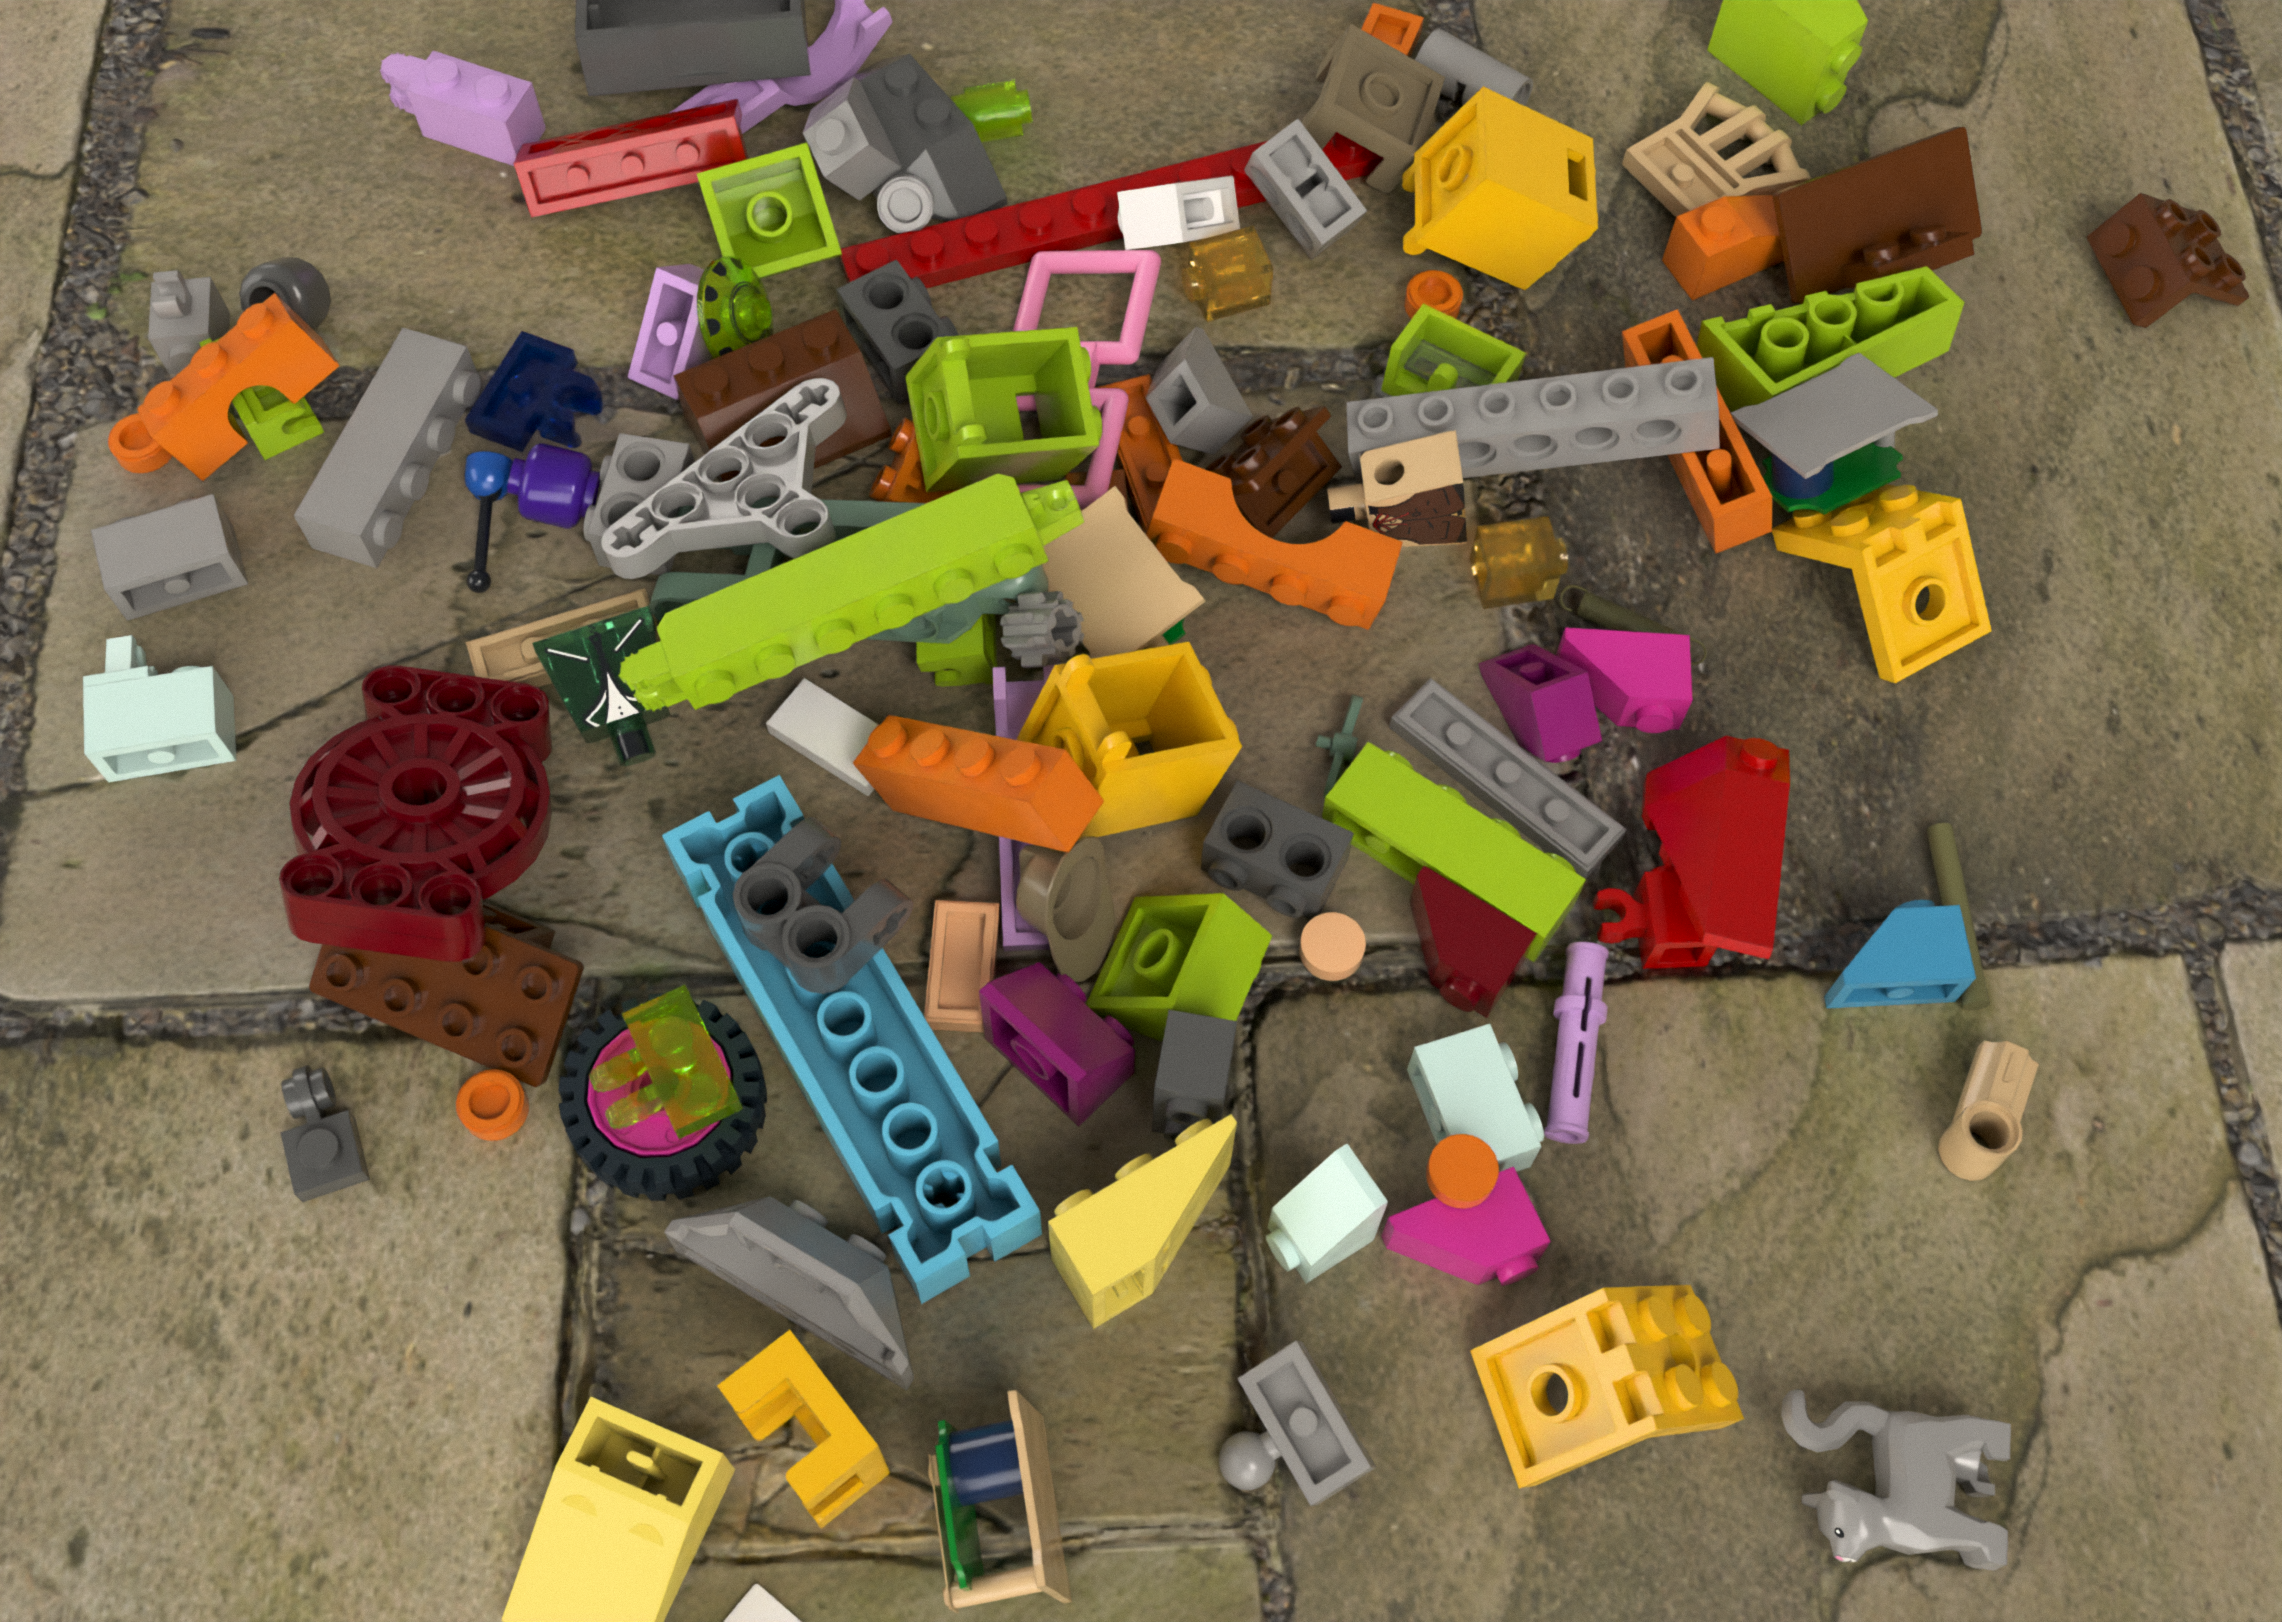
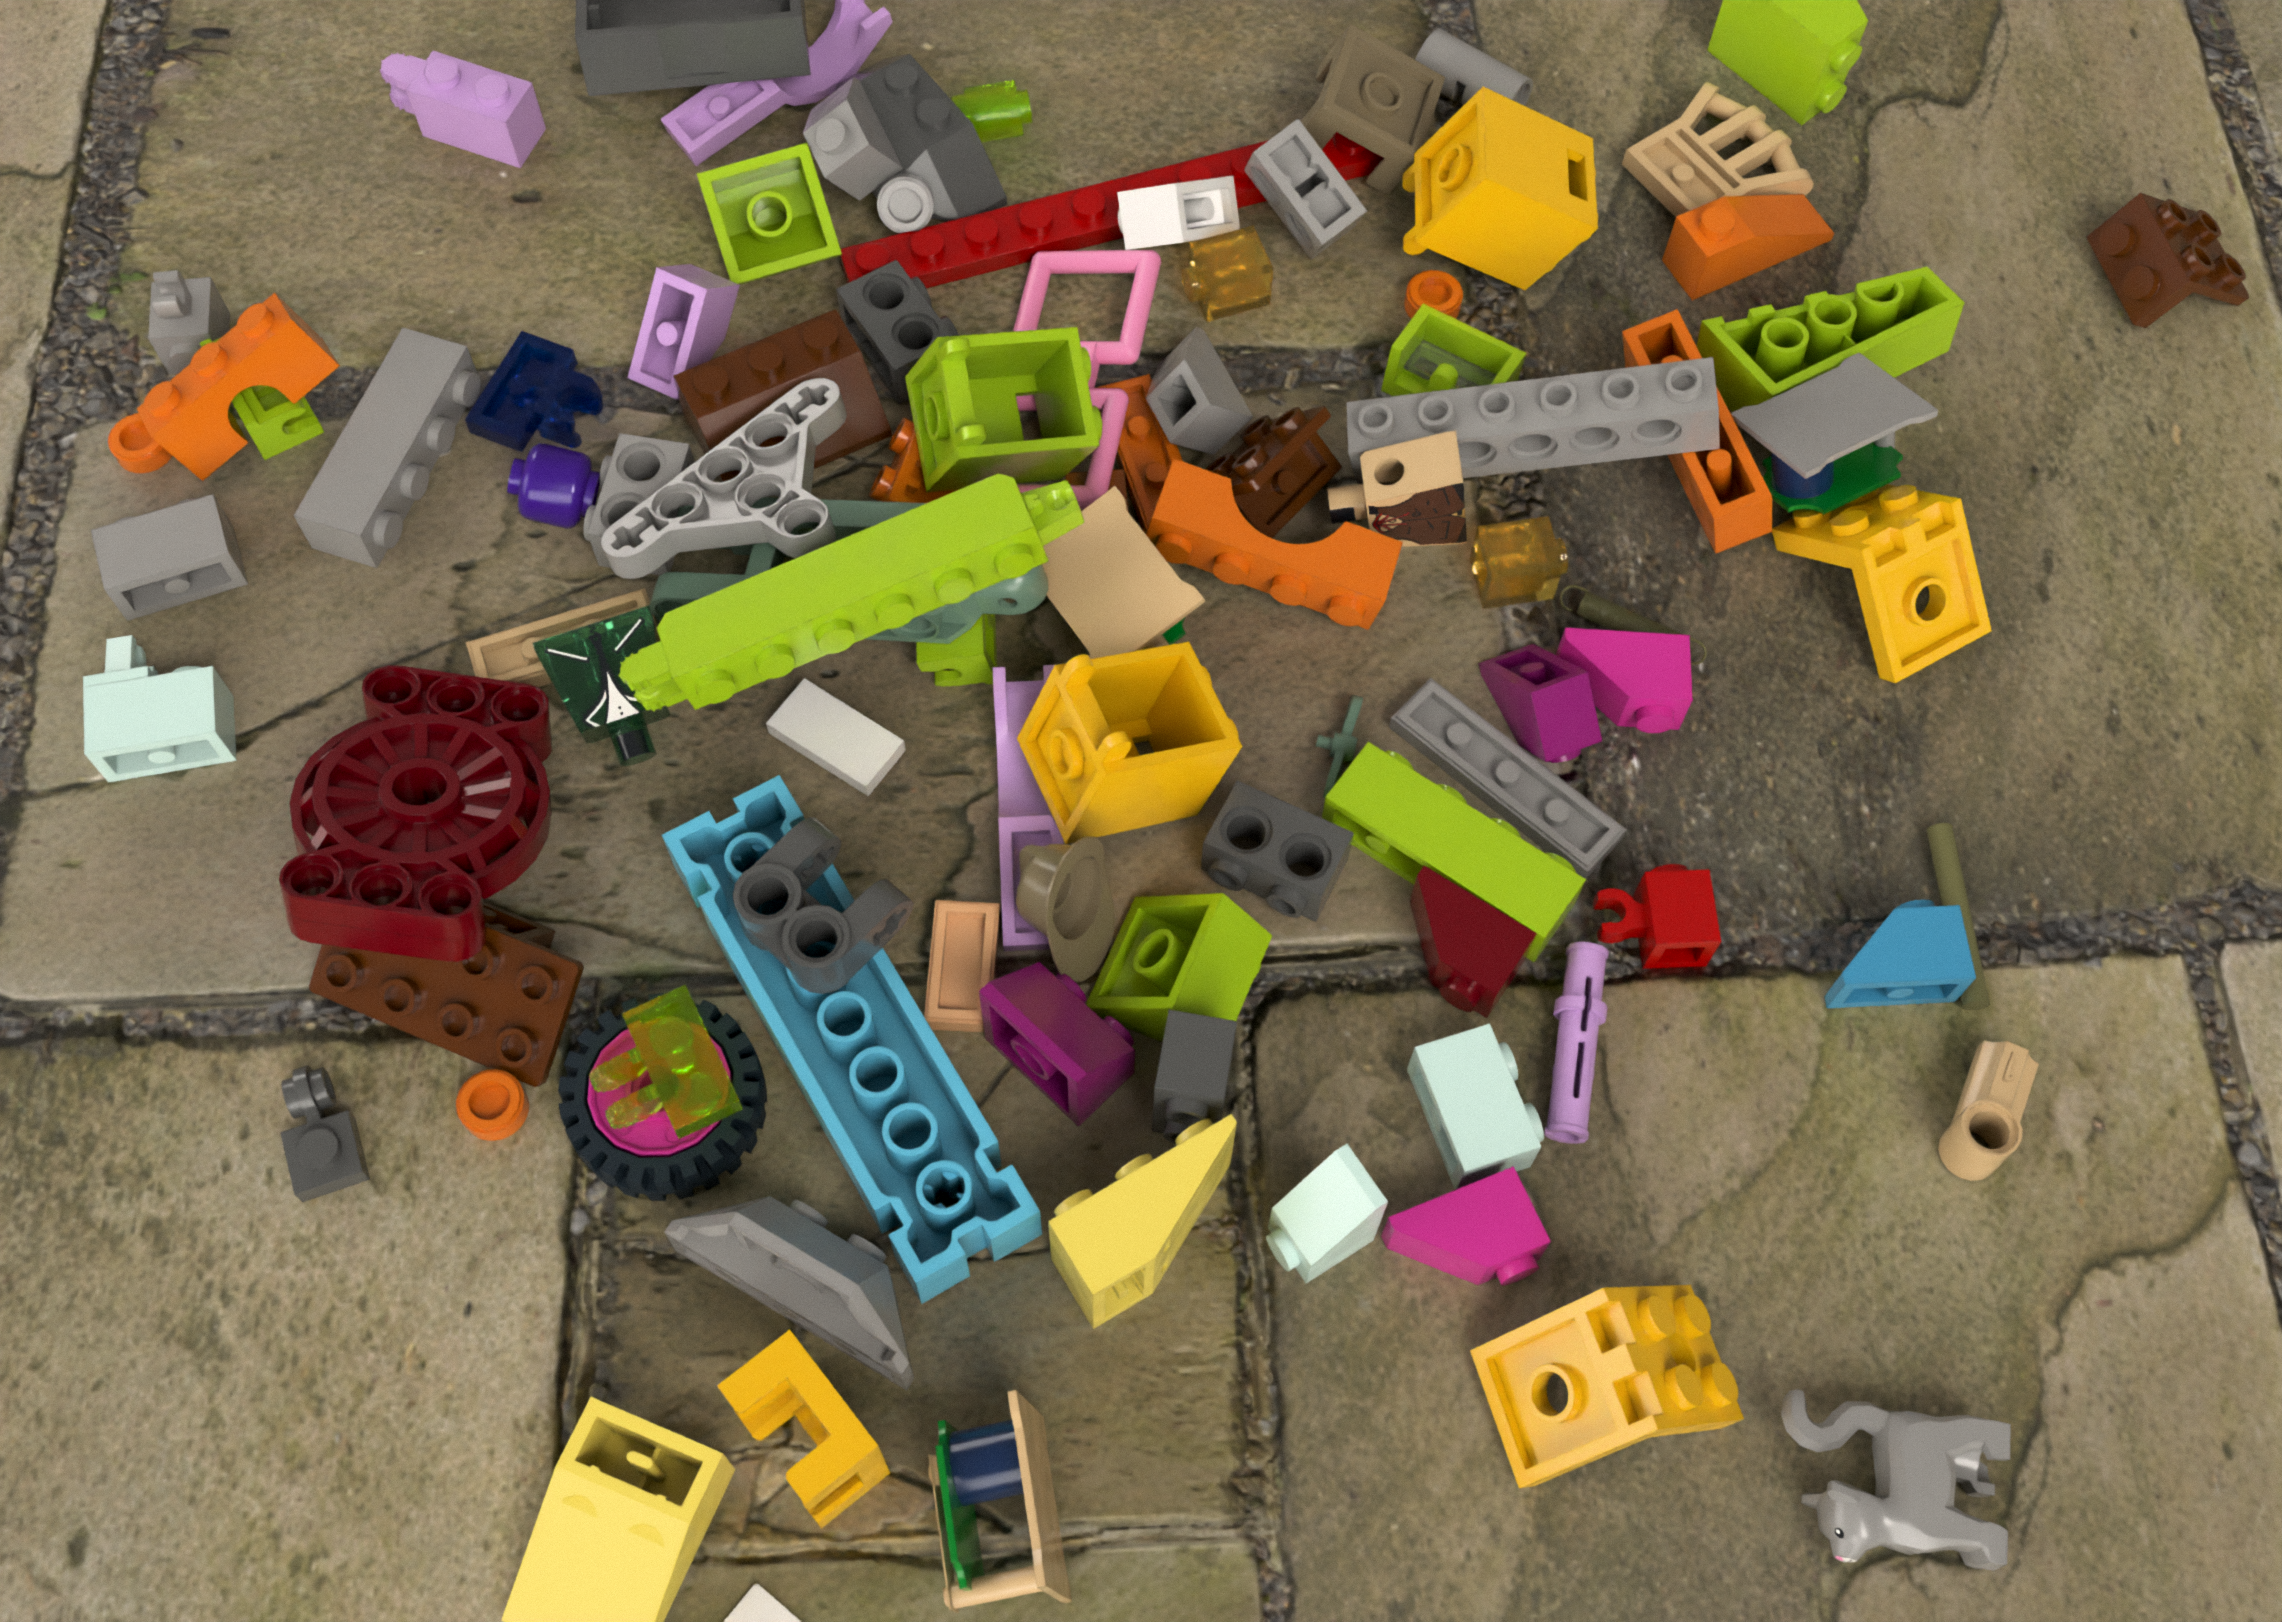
(294, 282): dark grey head -> none
(487, 480): hinge -> none
(629, 157): fence -> none
(732, 306): clear neon green dish -> none
(979, 782): orange brick -> none
(1042, 629): light grey gear -> none
(1301, 1426): light grey plate -> none
(1332, 946): light nougat tile -> none
(1394, 27): orange plate -> none
(1462, 1171): orange tile -> none
(1725, 837): red wedge -> none
(1880, 216): reddish brown bracket -> none

